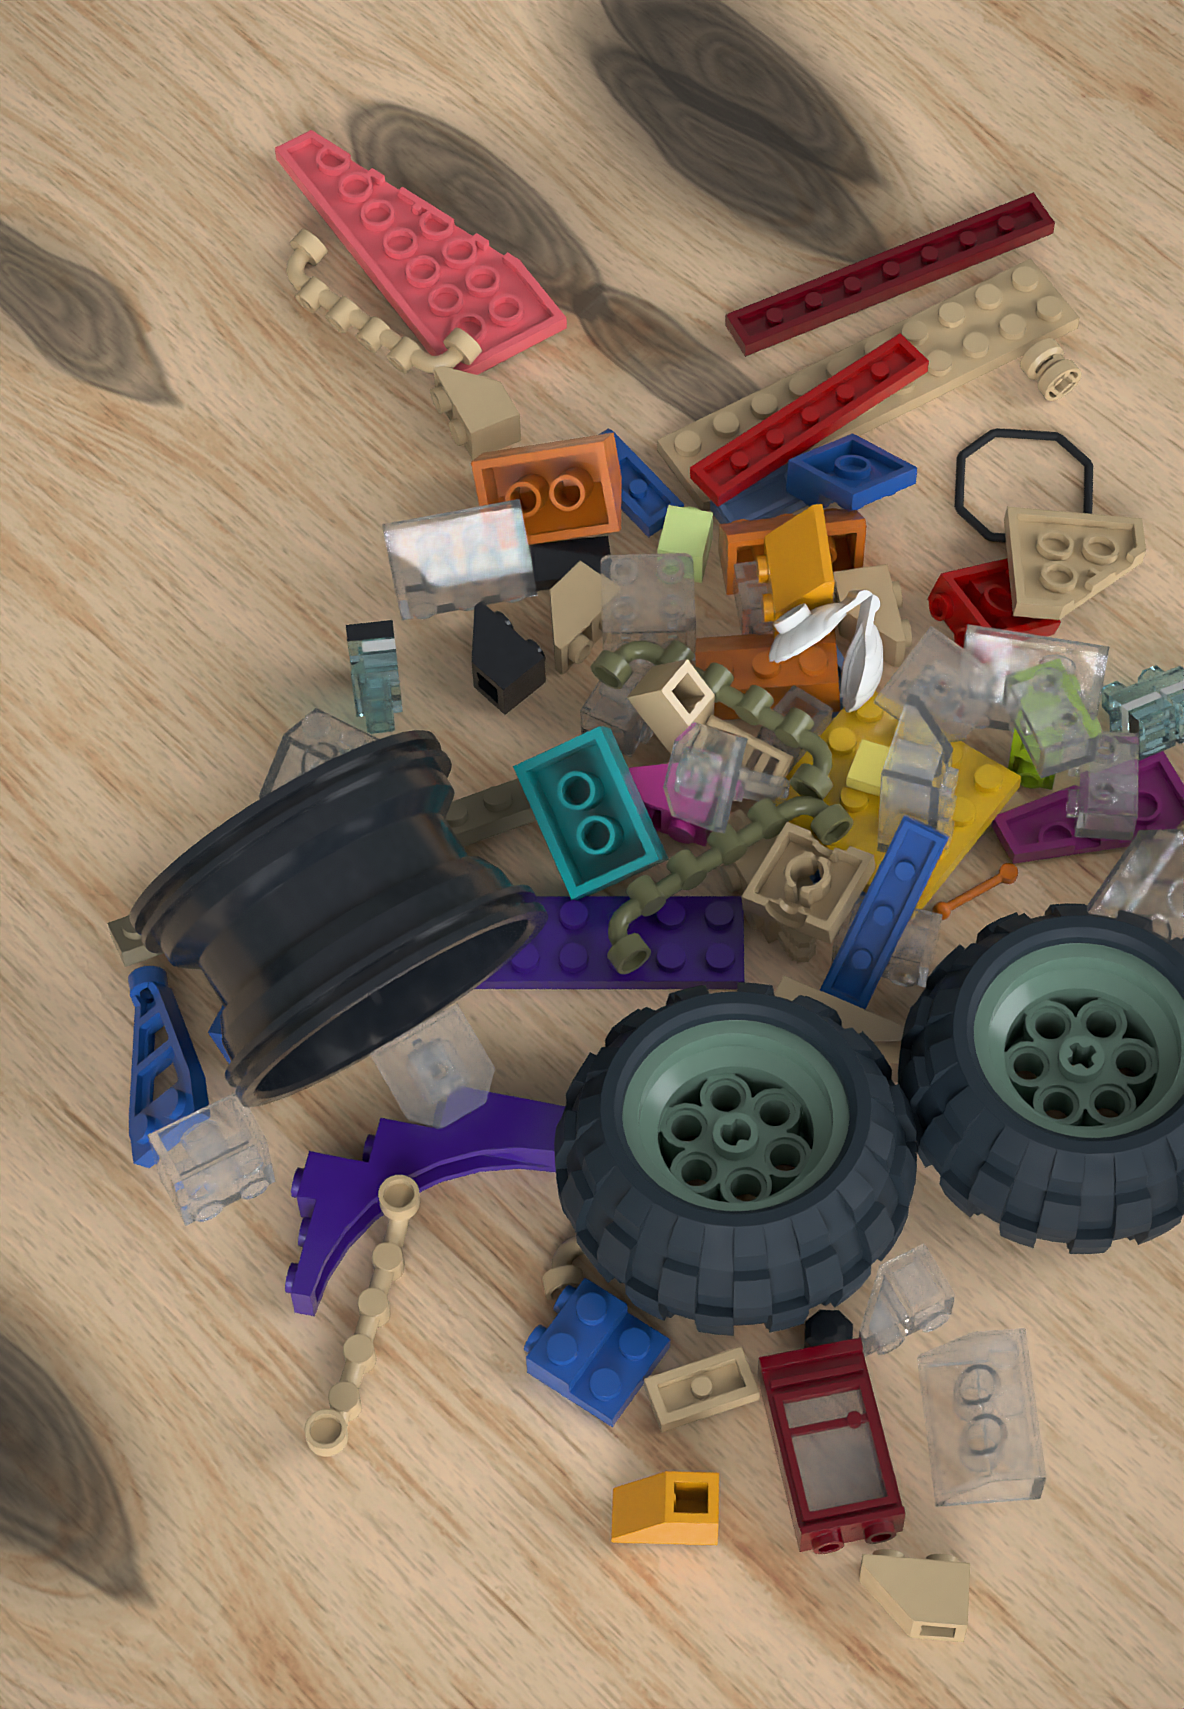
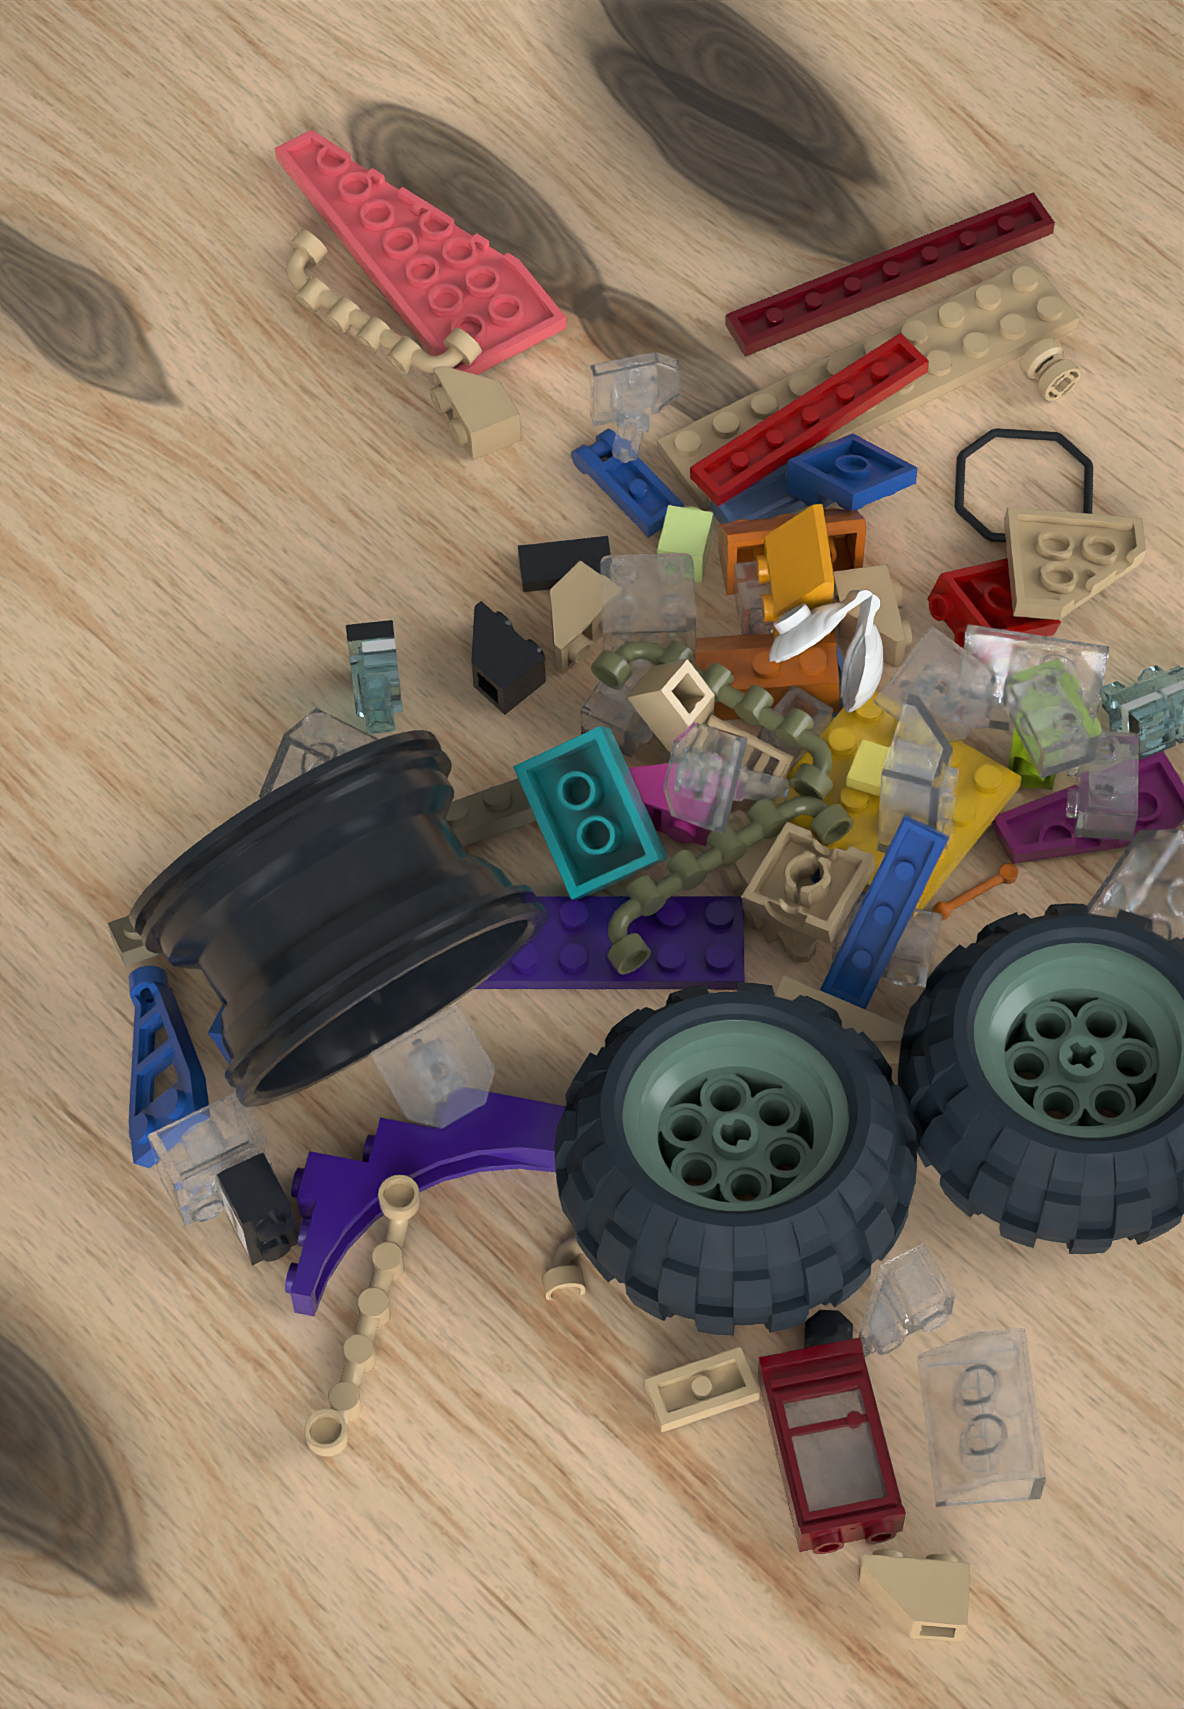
(258, 1209): none -> black brick
(460, 559): clear slope -> none
(562, 486): orange slope -> none
(594, 1351): blue plate -> none
(629, 394): none -> clear piece
(667, 1509): light orange slope -> none

